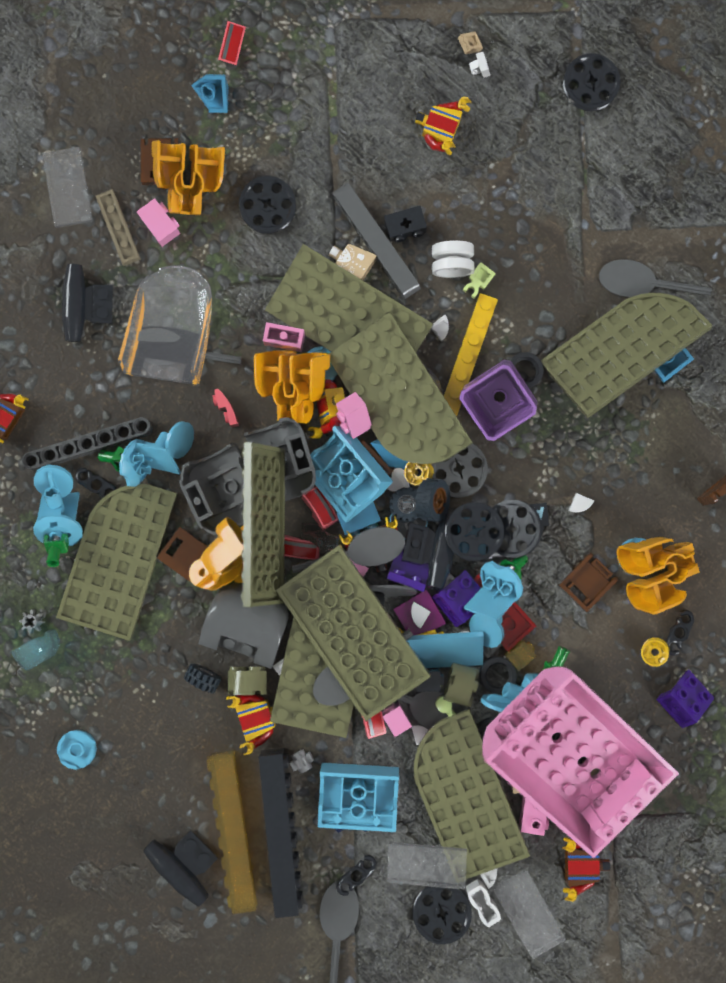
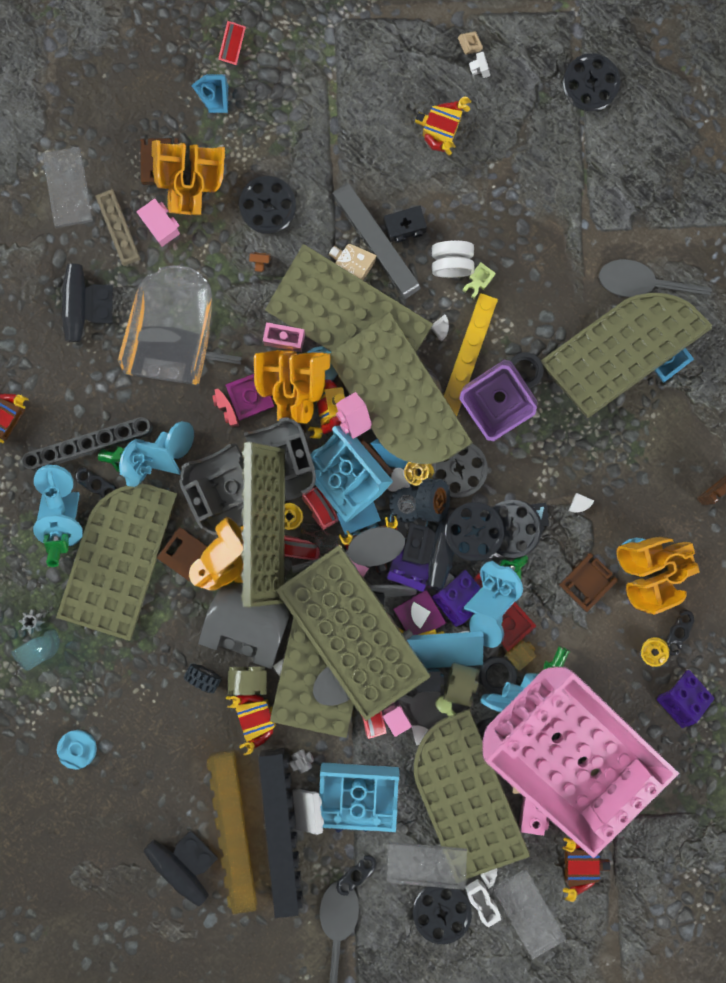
(246, 399): none -> magenta tile
(260, 259): none -> dark orange tile
(297, 520): none -> yellow wheel
(308, 811): none -> white tile

